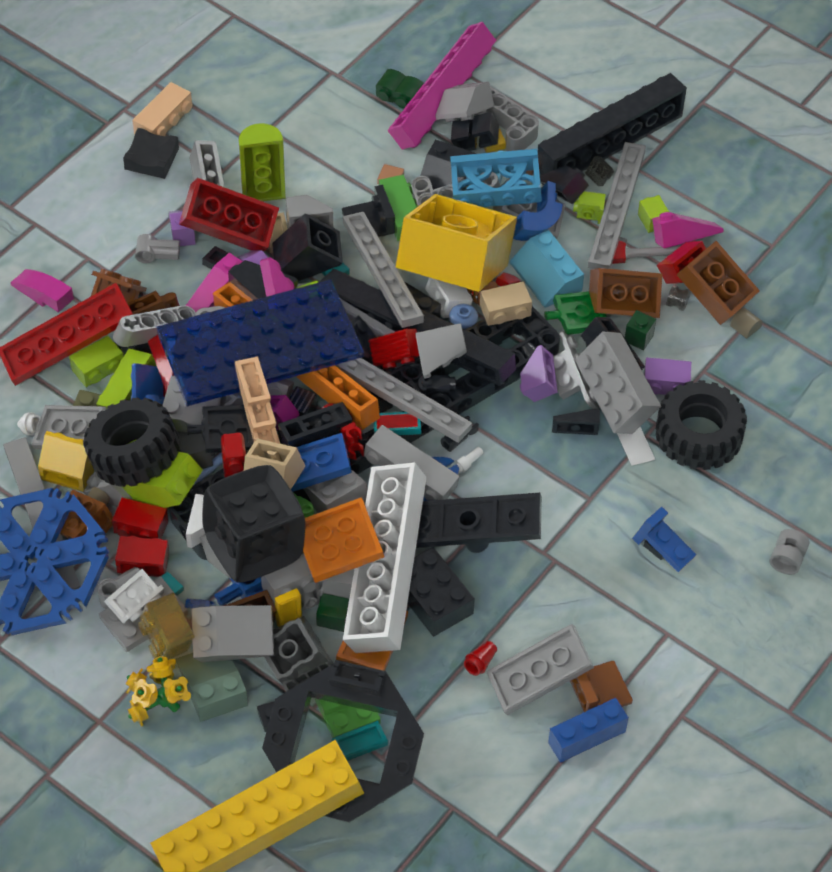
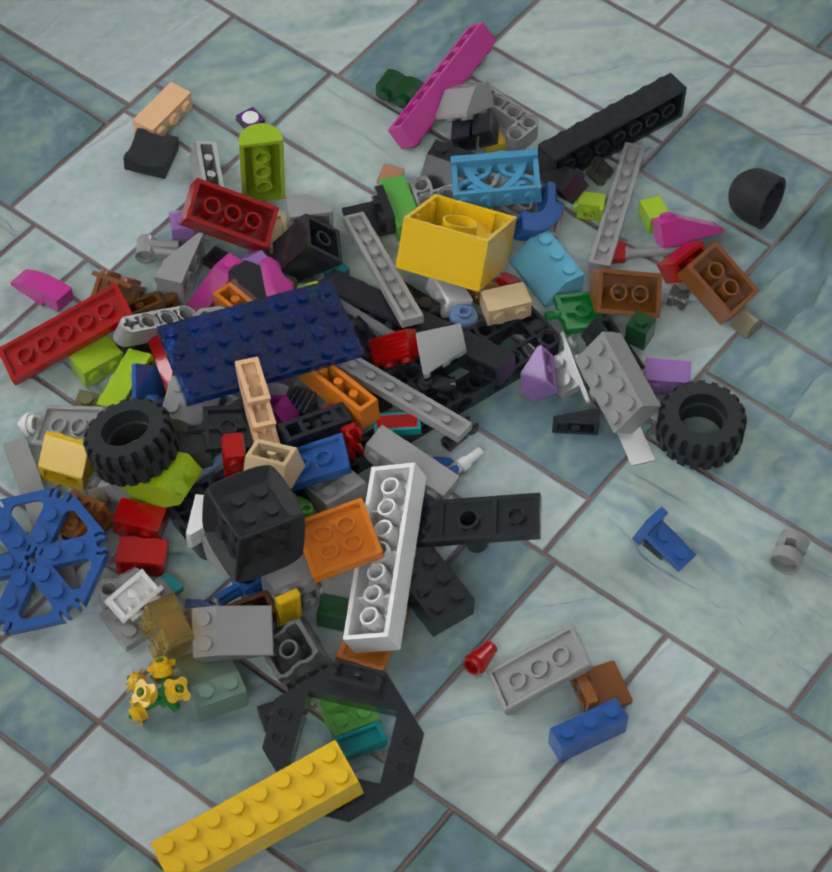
(181, 270): none -> light grey slope
(249, 117): none -> tile
(756, 196): none -> black piece

